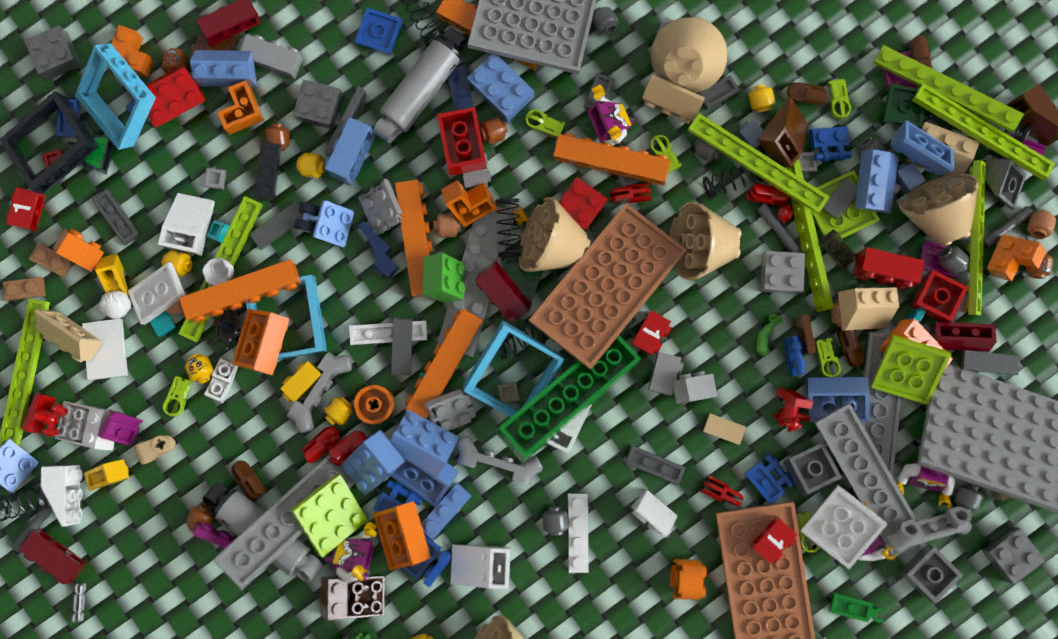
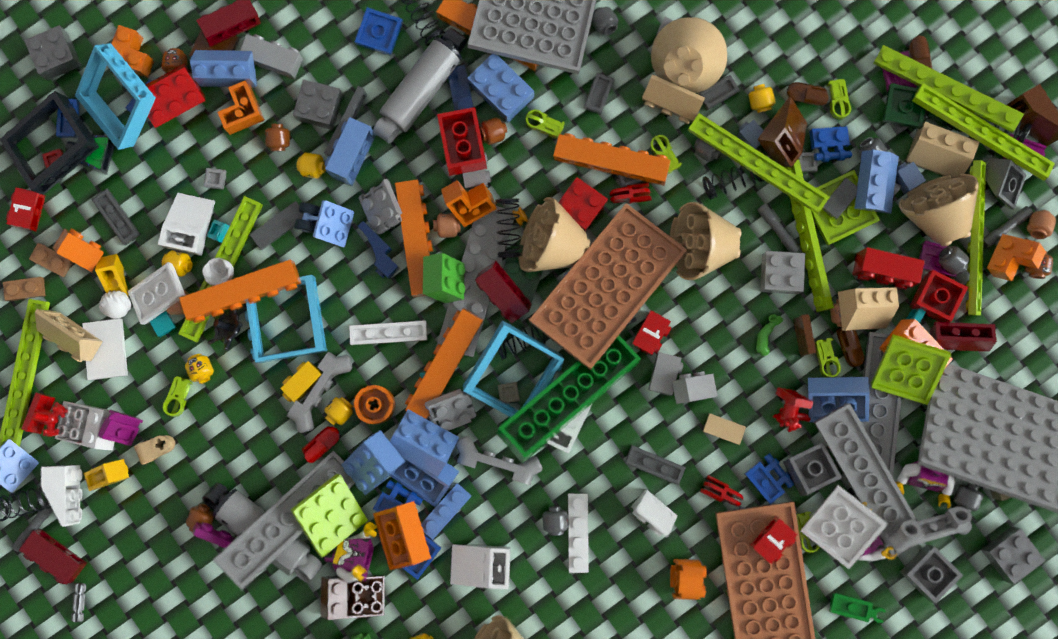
(221, 381): white slope -> none
(248, 480): reddish brown arm -> none
(260, 341): orange slope -> none
(268, 170): black plate -> none
(346, 447): red arm -> none
(402, 346): dark grey tile -> none
(433, 571): blue plate -> none
(609, 117): torso -> none
(767, 194): red arm -> none
(785, 213): red plate -> none
(794, 355): blue plate -> none
(837, 249): clear smoke slope -> none
(923, 149): medium blue slope -> none
(989, 362): dark grey tile -> none

